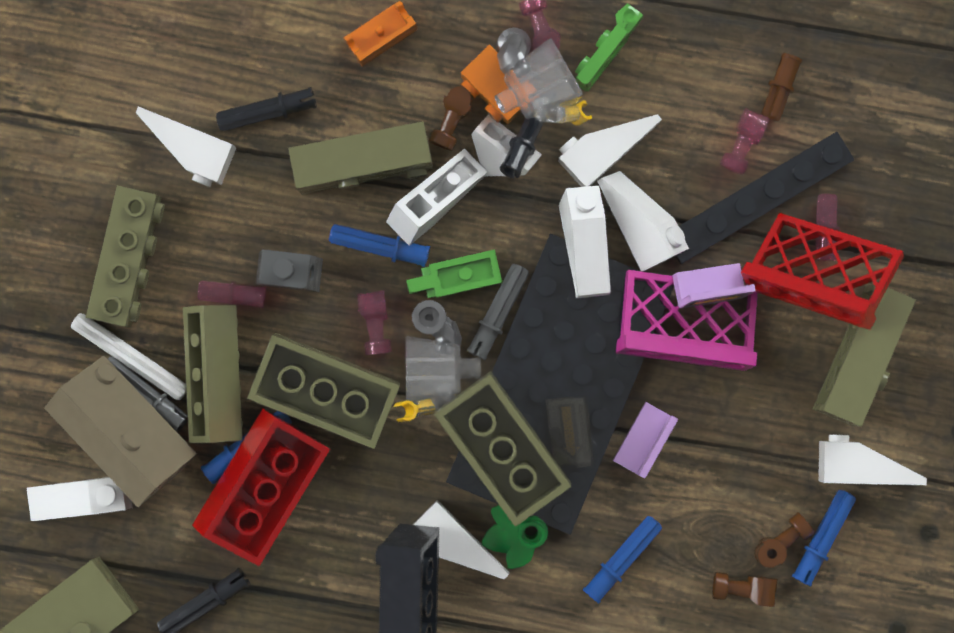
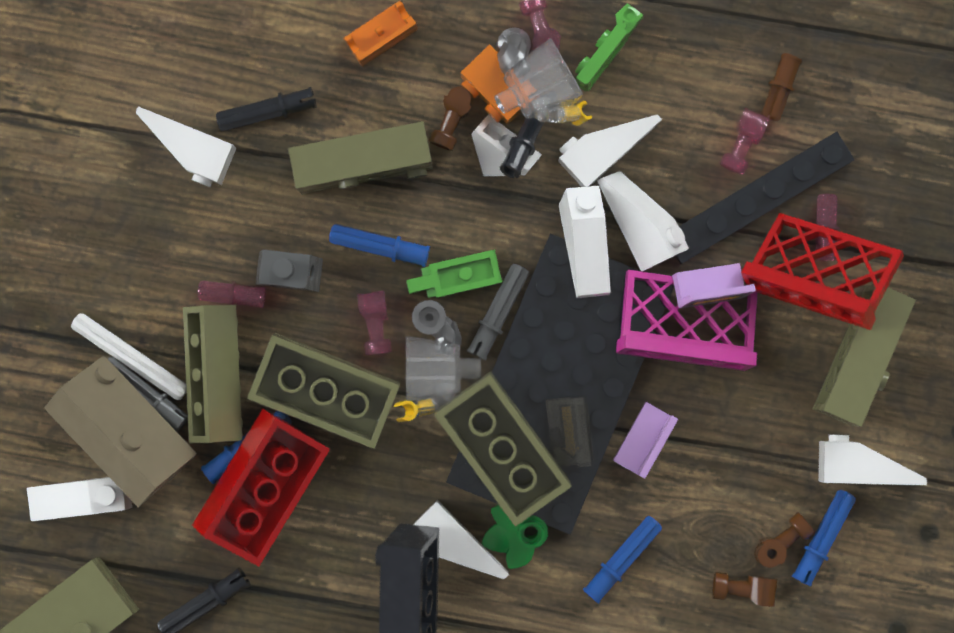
(124, 257): olive brick -> none
(435, 197): white slope -> none

